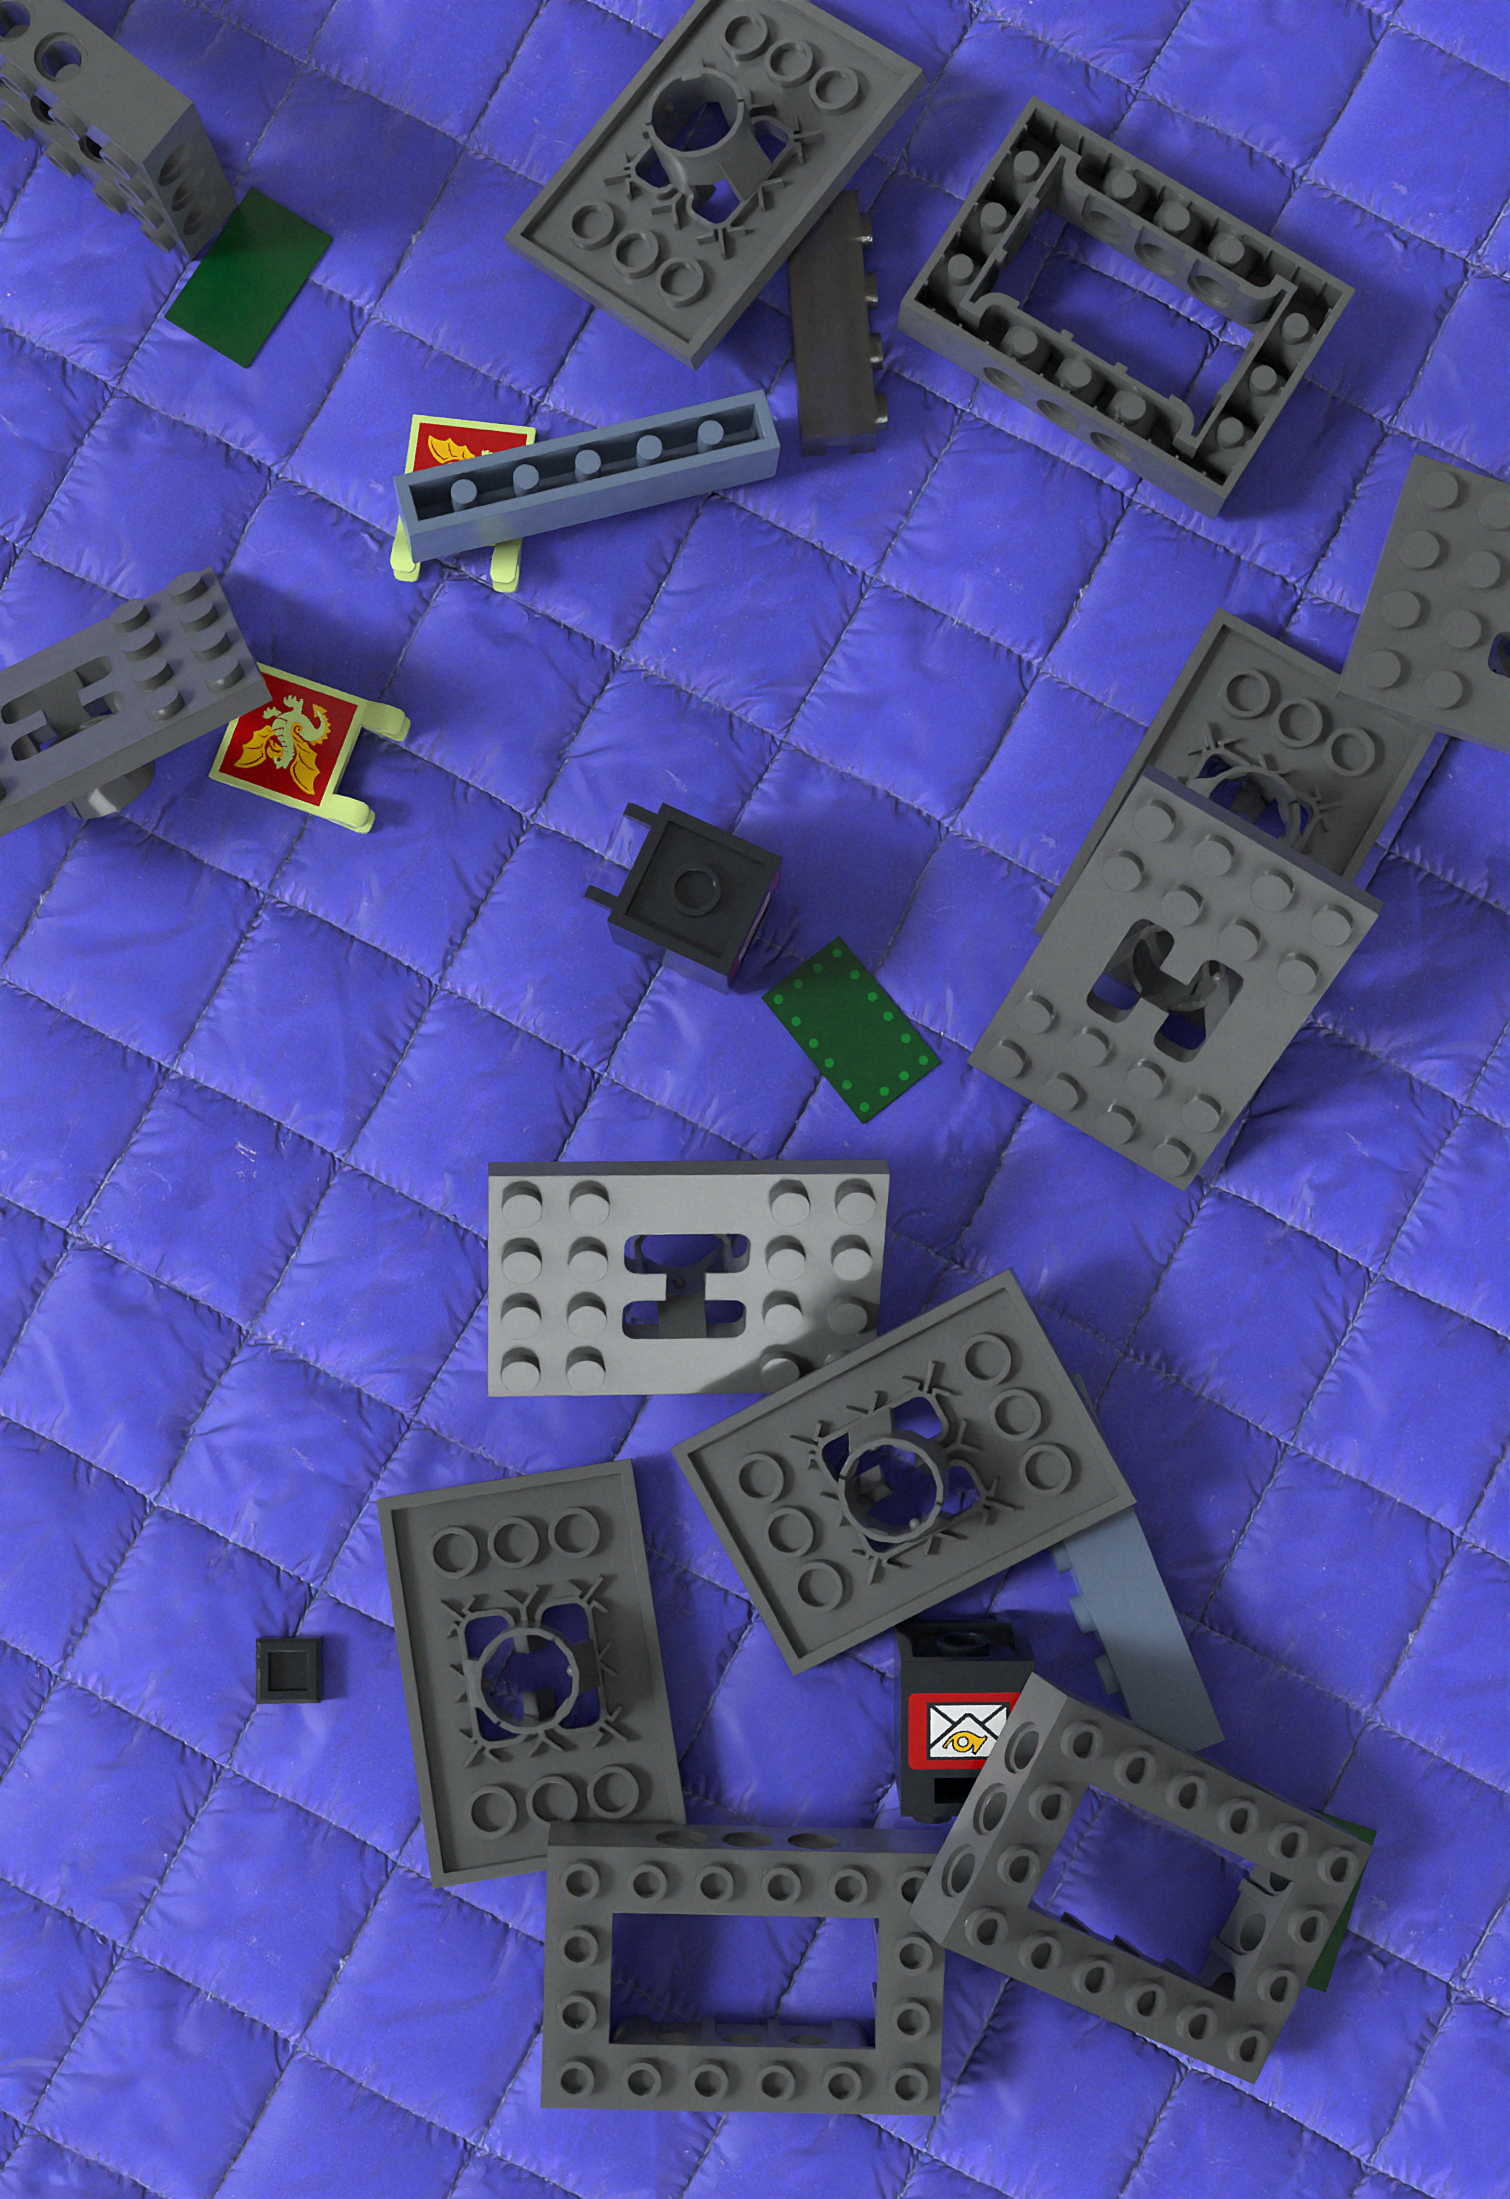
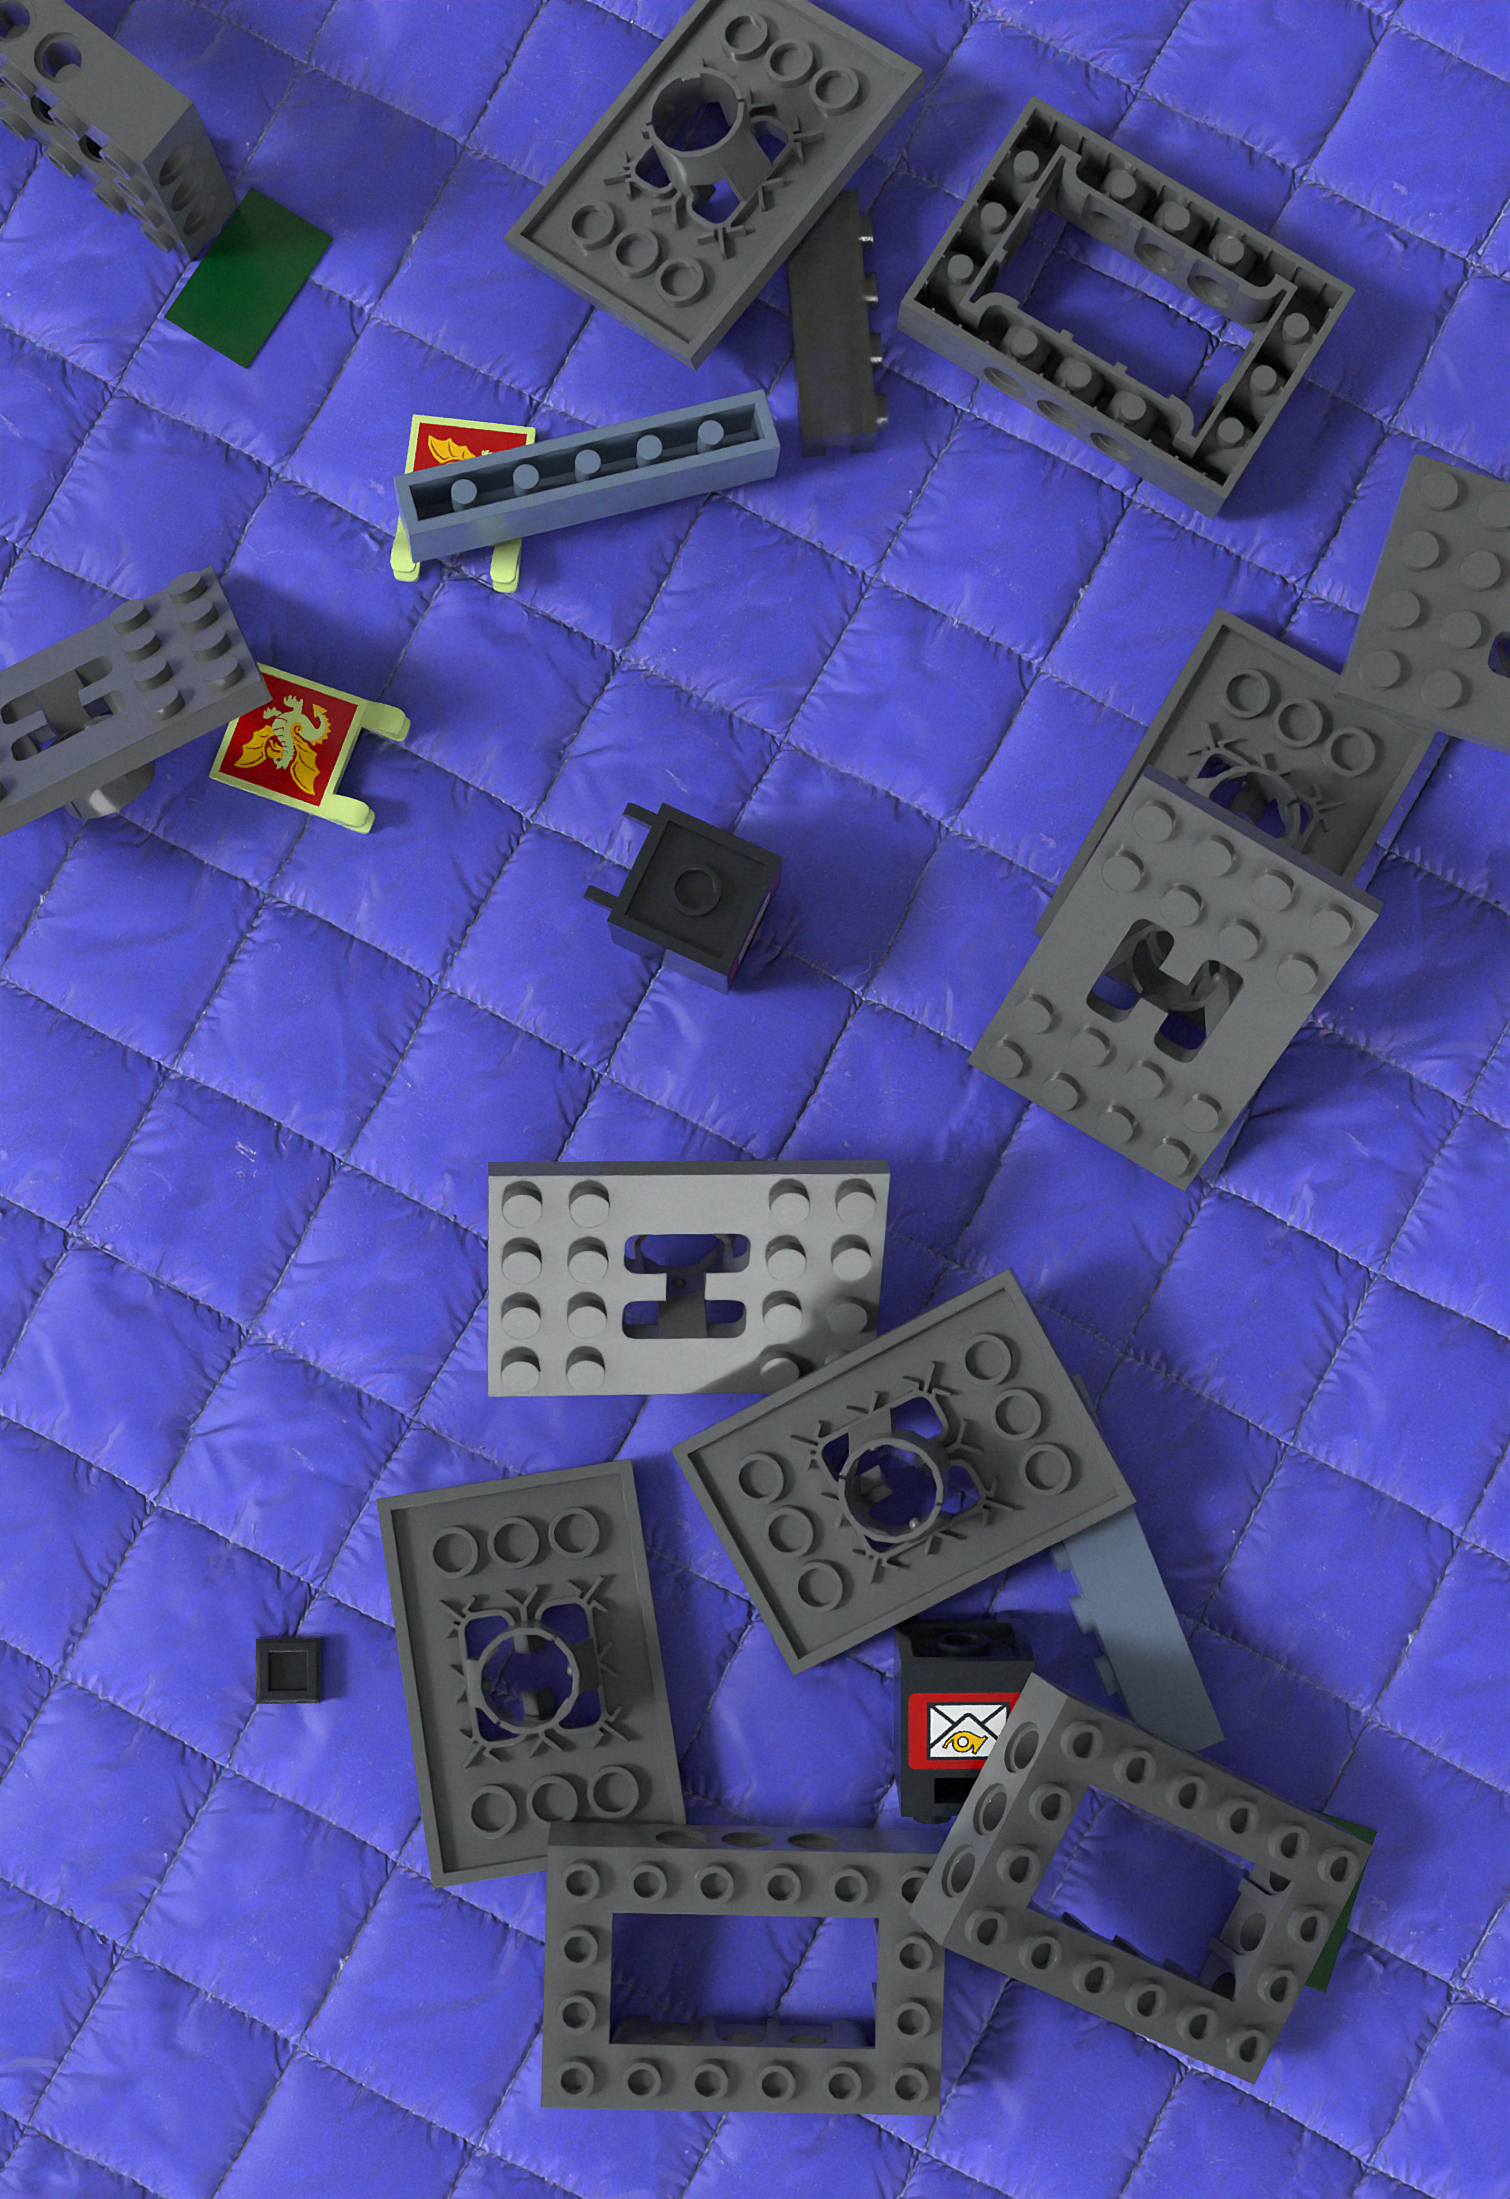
(851, 1029): dark green sticker -> none

